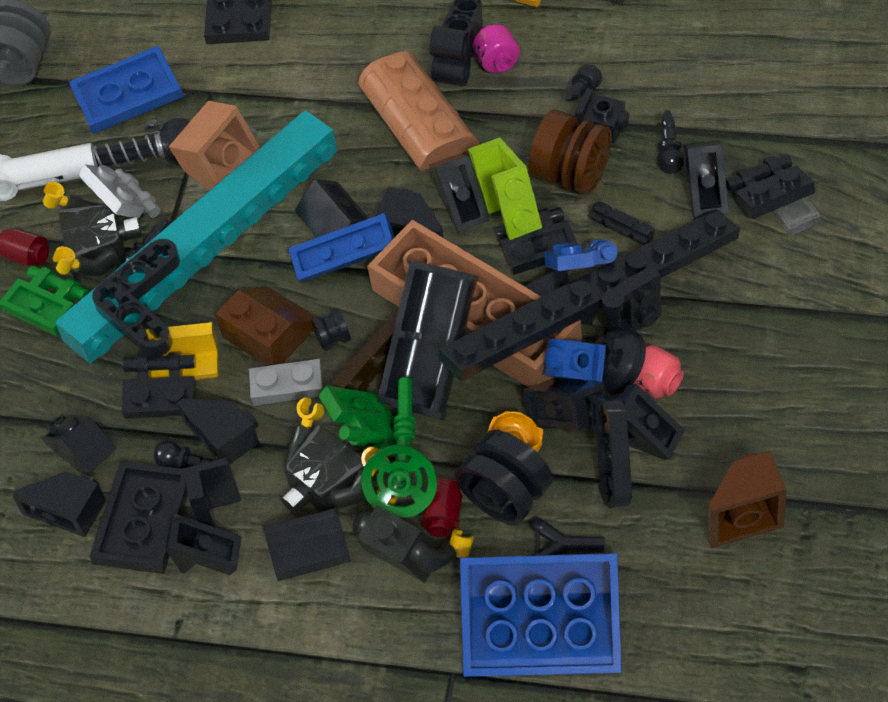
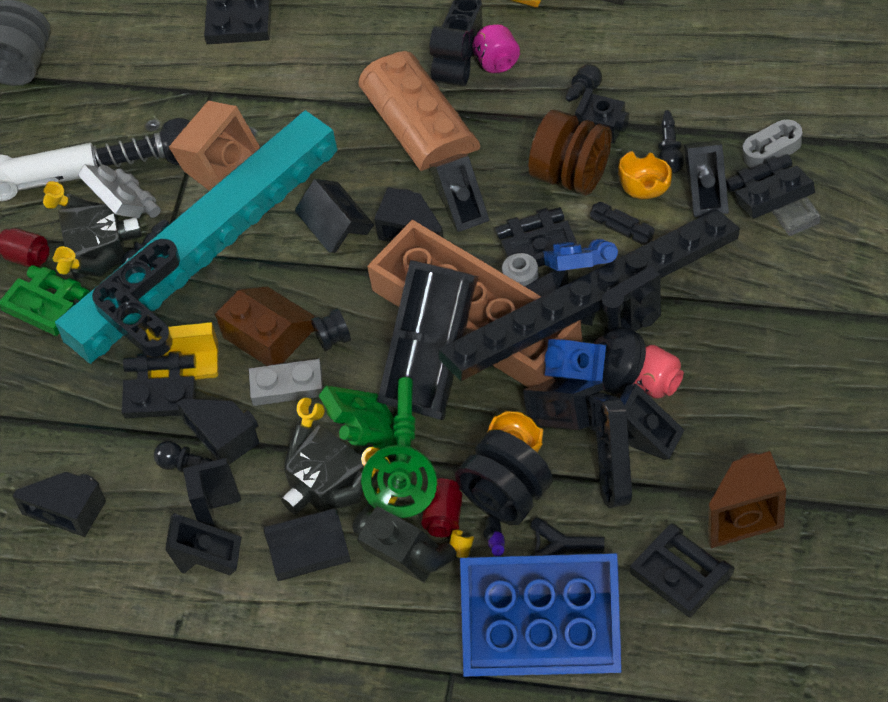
(78, 442): black slope -> none
(125, 89): blue plate -> none
(139, 517): black plate -> none
(341, 247): blue plate -> none
(369, 360): dark brown plate -> none
(494, 536): none -> piece
(505, 187): lime panel -> none
(521, 268): none -> light grey brick
(644, 176): none -> light orange hair
(676, 579): none -> black plate
(772, 143): none -> light grey beam

